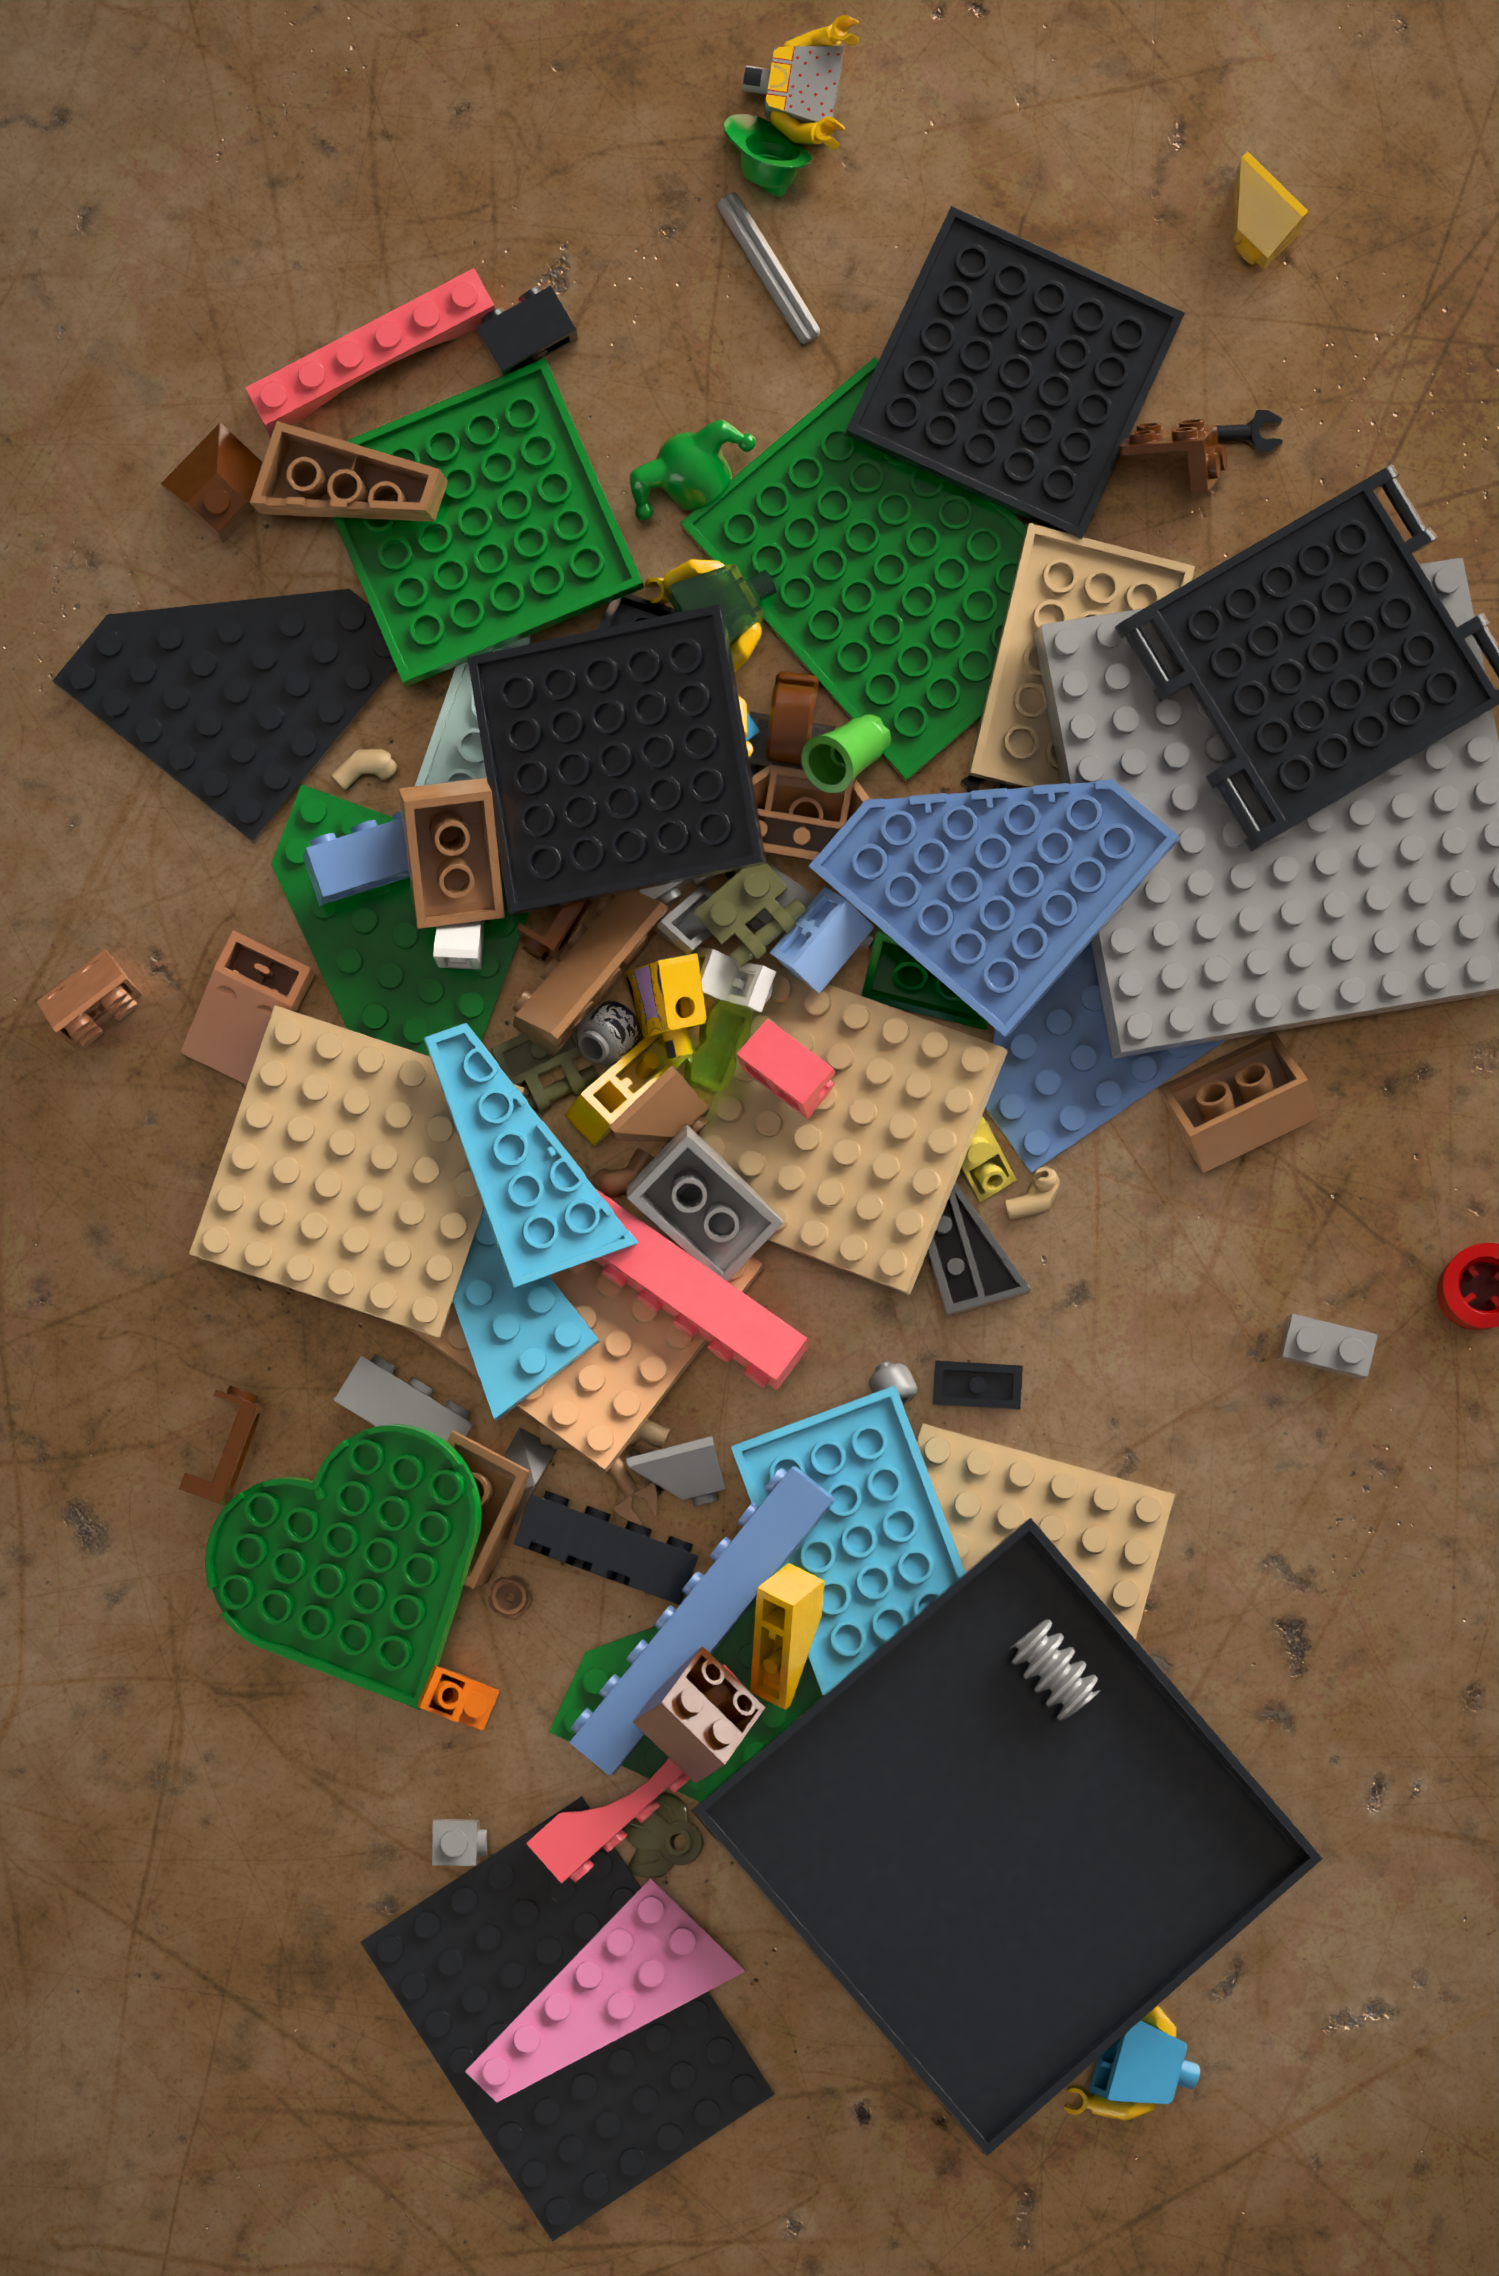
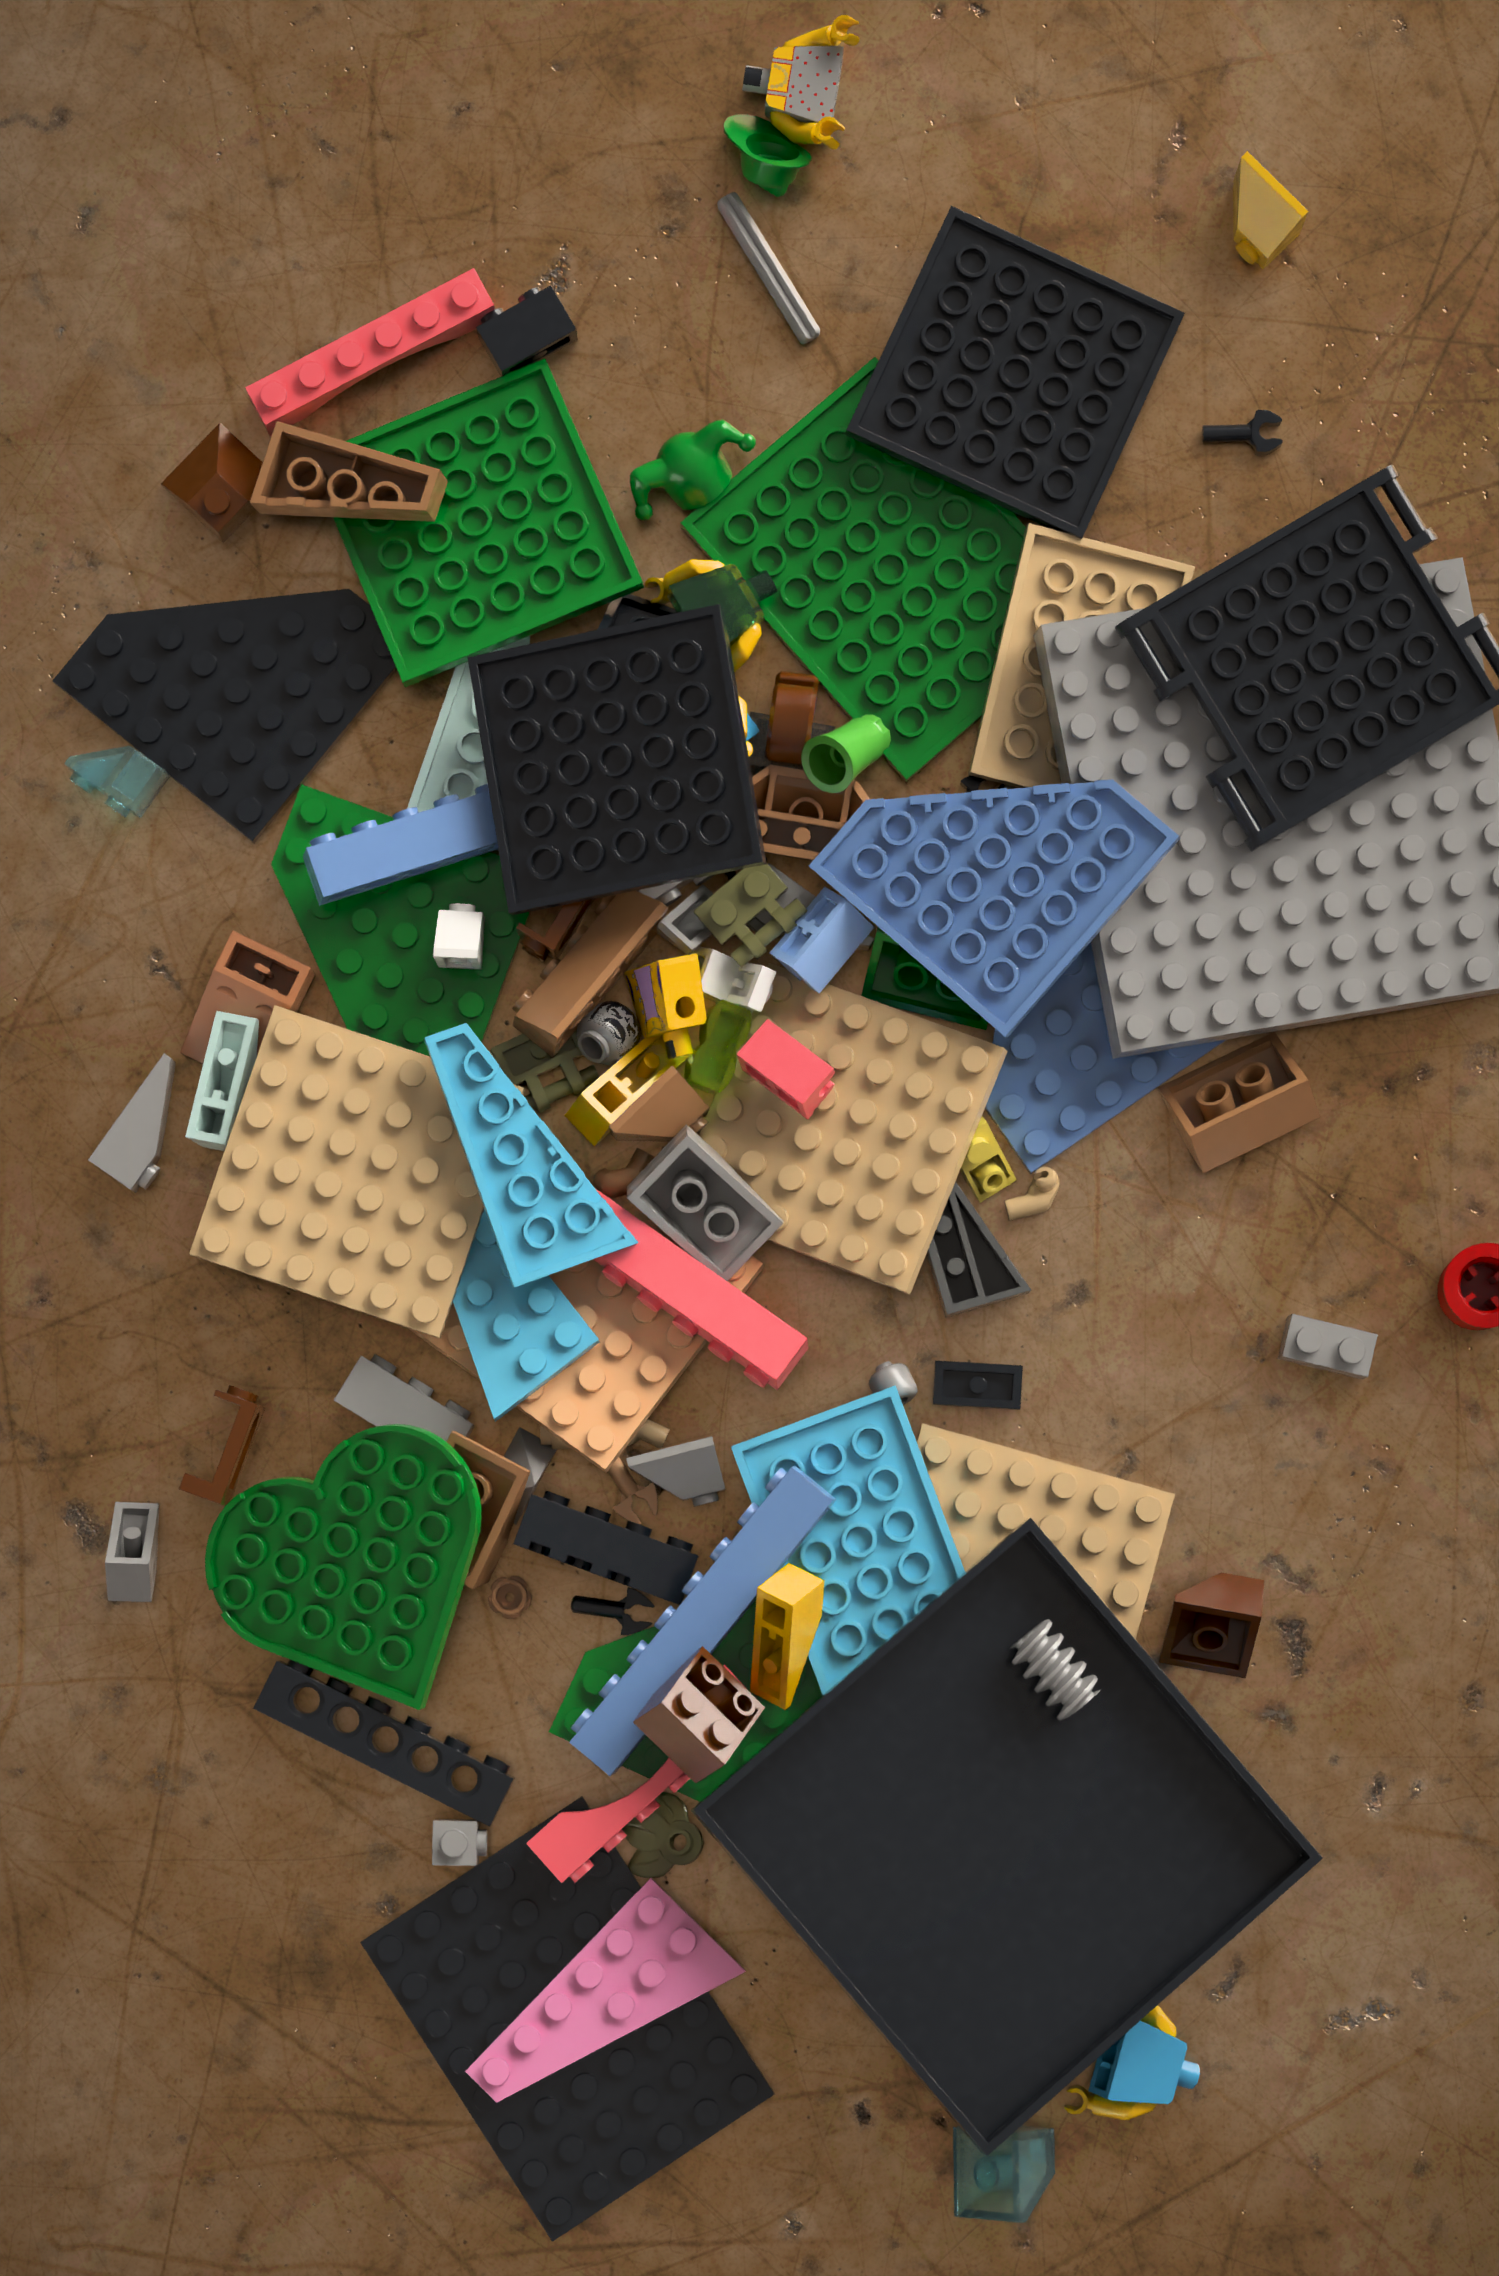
(89, 1000): nougat slope -> none
(122, 775): none -> clear light blue slope
(132, 1552): none -> light grey slope
(137, 1136): none -> light grey slope
(223, 1079): none -> light aqua slope
(279, 1702): none -> black brick
(364, 762): tan arm -> none
(452, 852): medium nougat slope -> none
(458, 1697): orange slope -> none
(614, 1609): none -> black bar
(1007, 2180): none -> clear light blue slope
(1204, 453): reddish brown bracket -> none
(1215, 1625): none -> reddish brown slope

